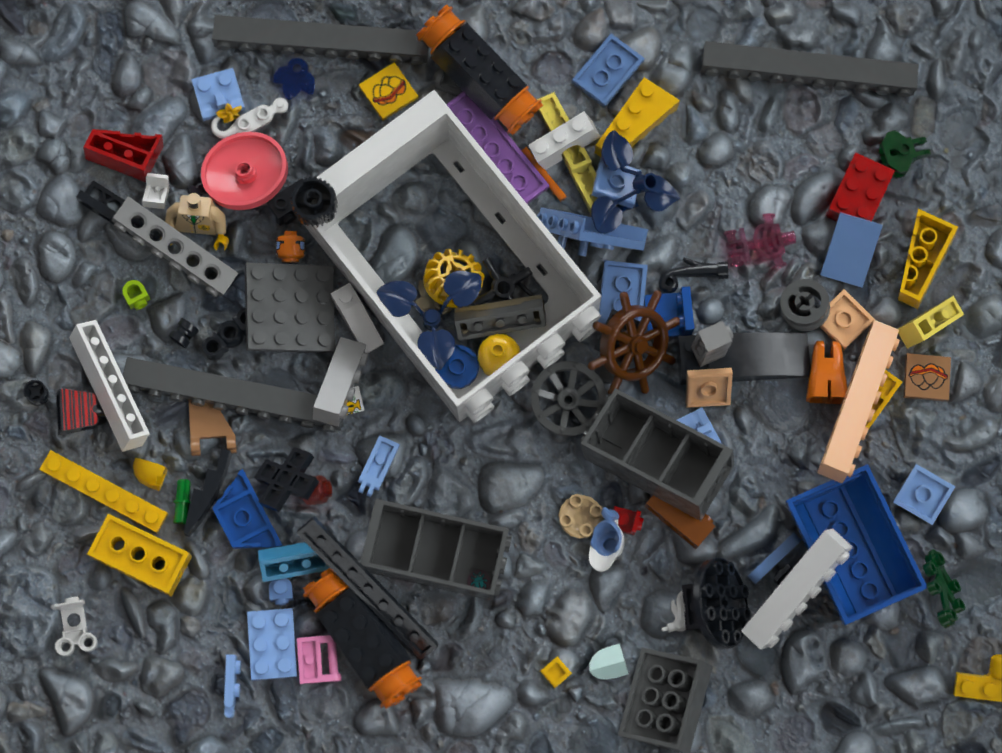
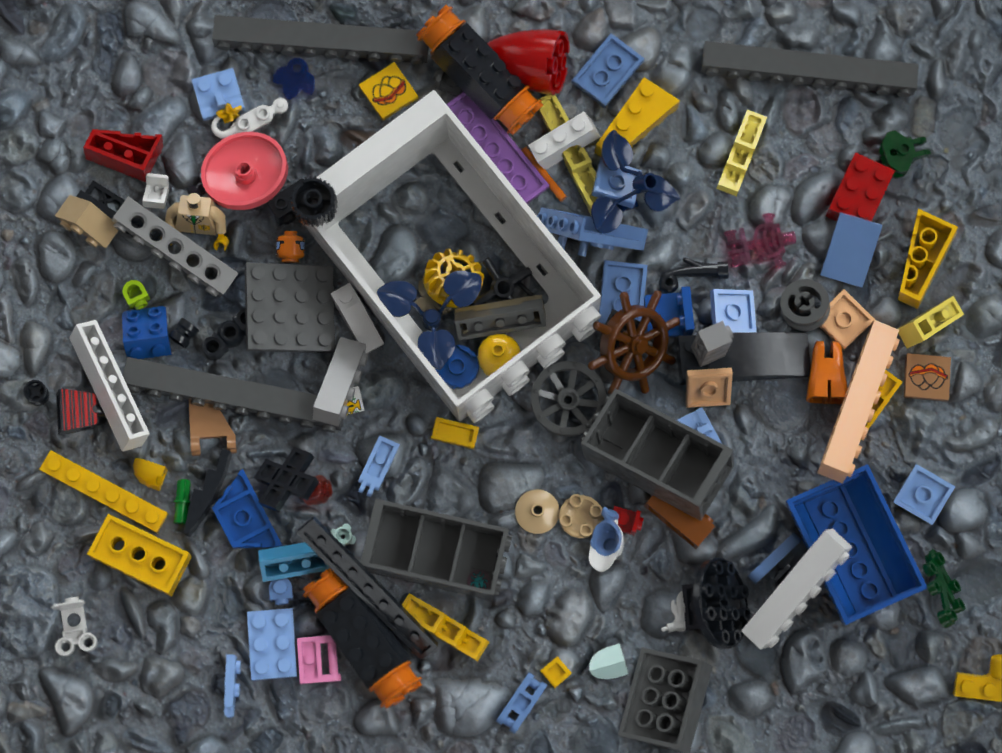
(88, 220): none -> tan brick
(146, 333): none -> blue bracket
(344, 530): none -> light aqua plate
(446, 628): none -> yellow slope
(454, 433): none -> yellow tile
(521, 703): none -> medium blue plate
(534, 522): none -> tan dish
(535, 58): none -> red cylinder
(734, 309): none -> light blue hinge
(741, 153): none -> light yellow slope

